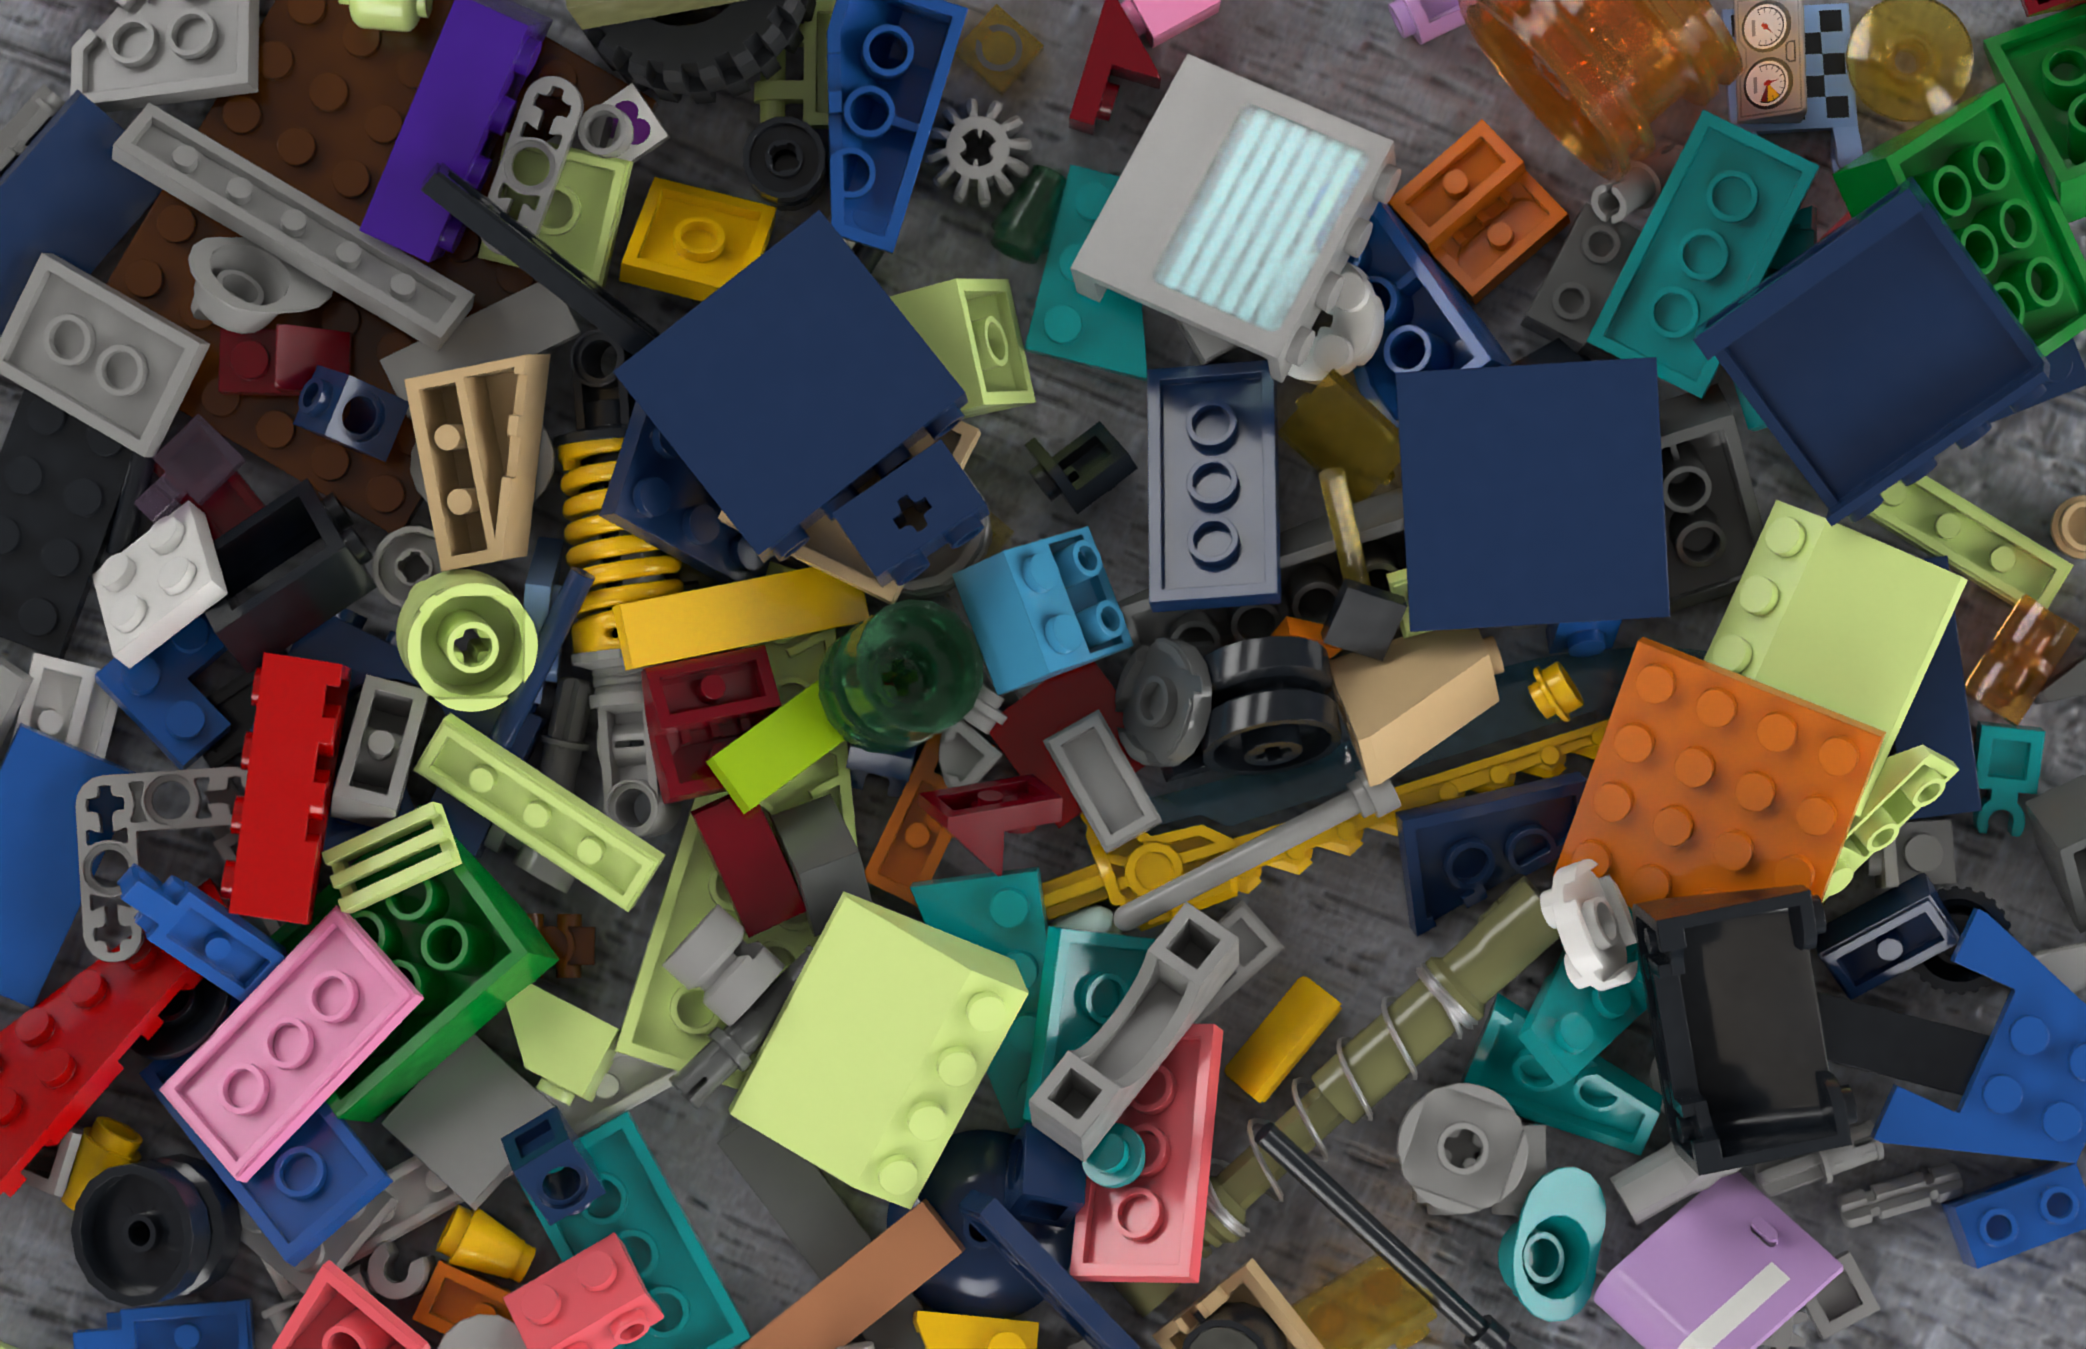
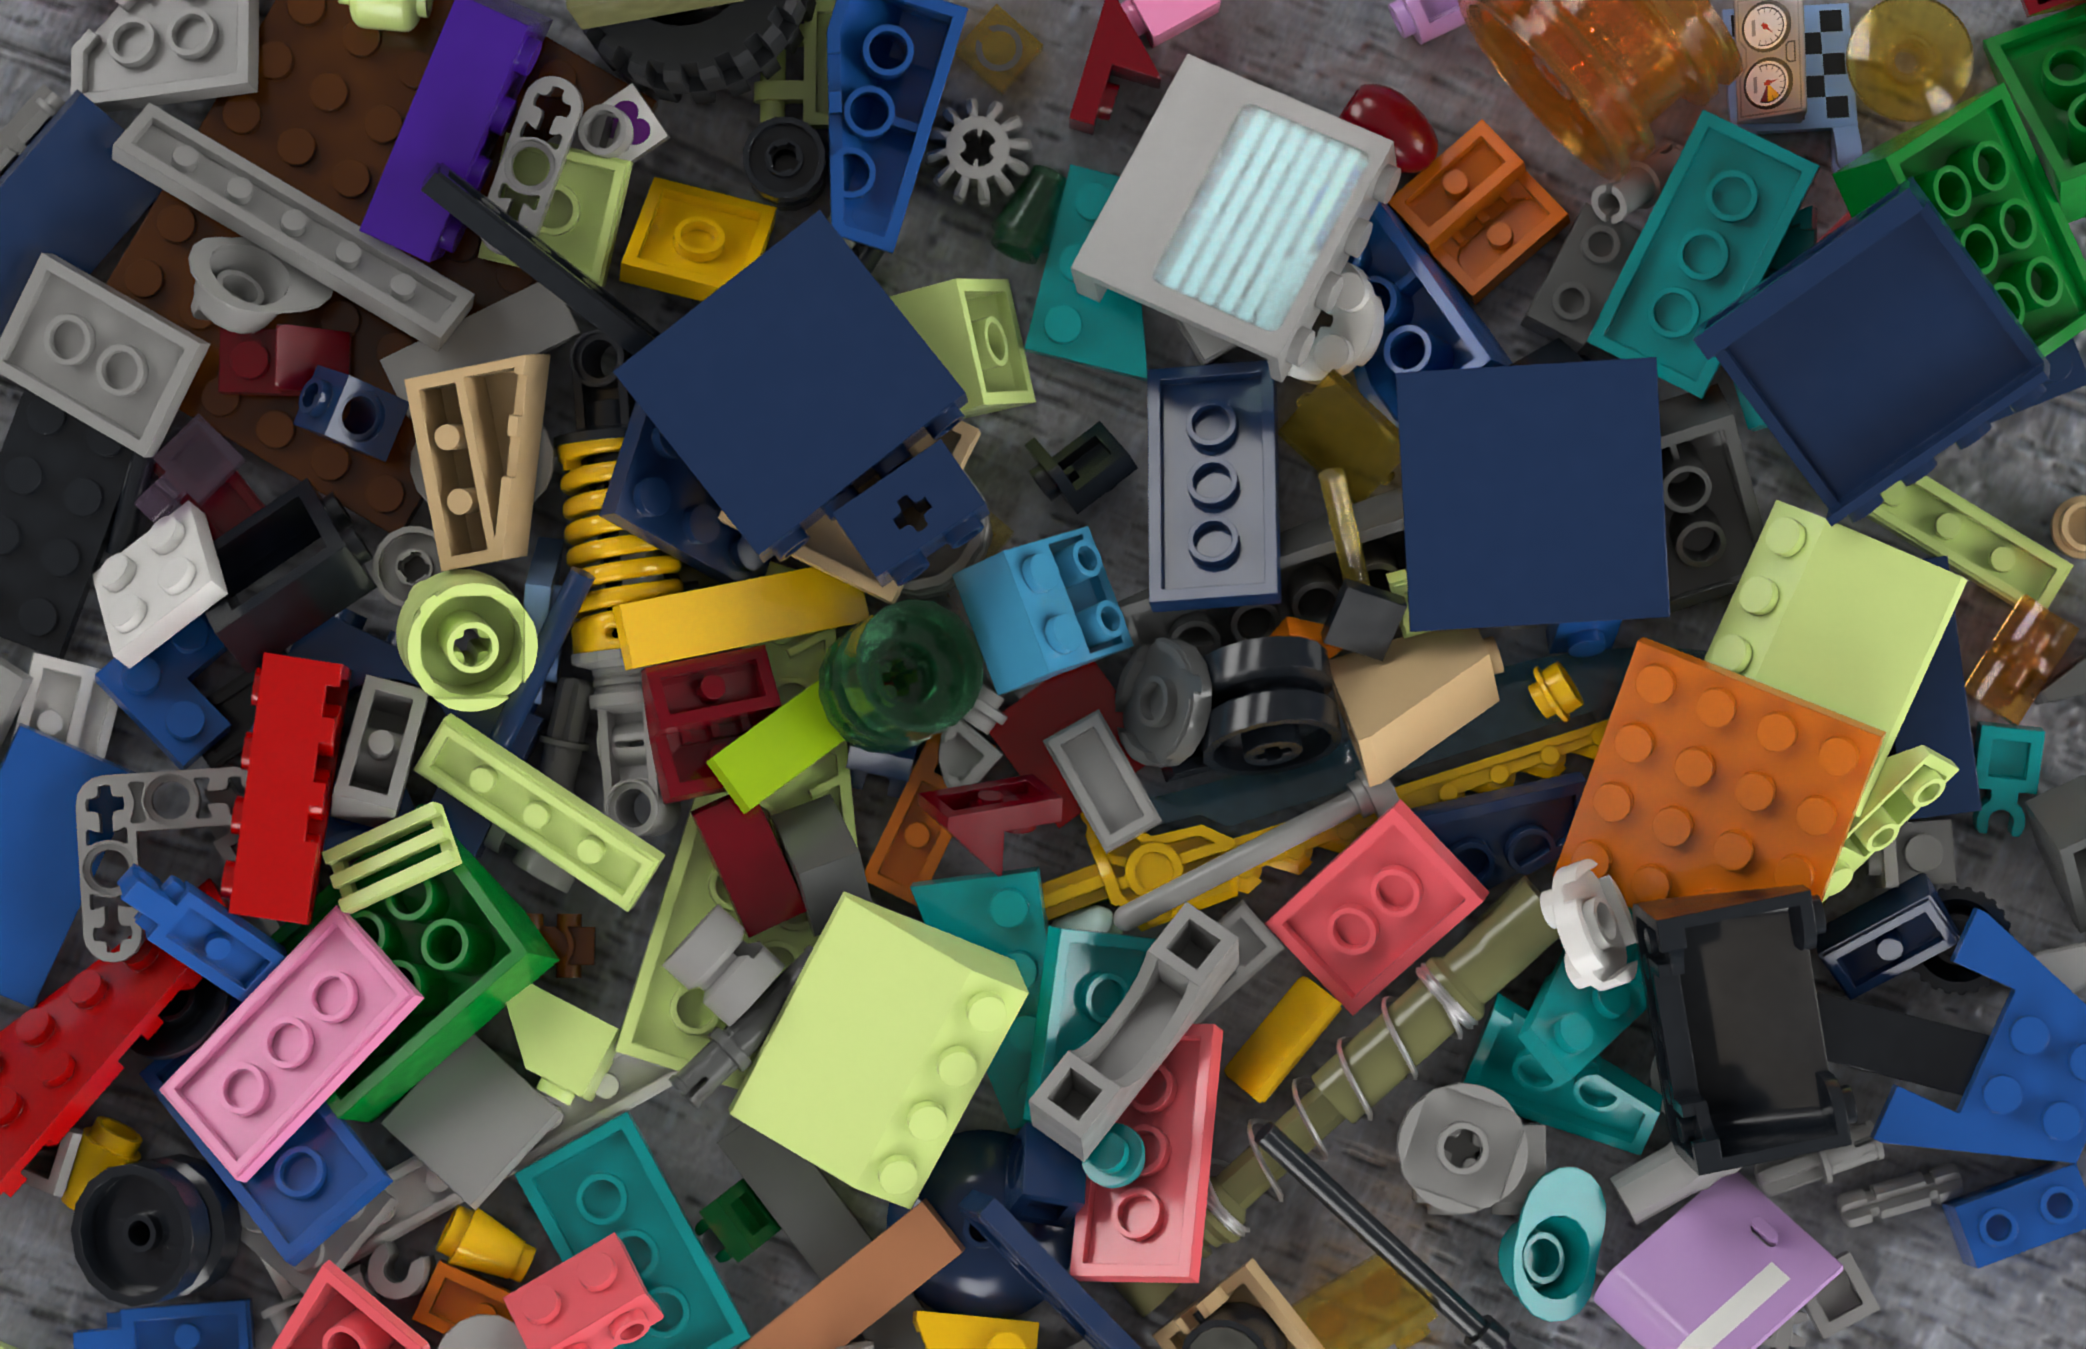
(546, 1145): dark blue brick -> none
(738, 1222): none -> dark green tile
(1377, 907): none -> coral plate
(1395, 118): none -> dark red animal

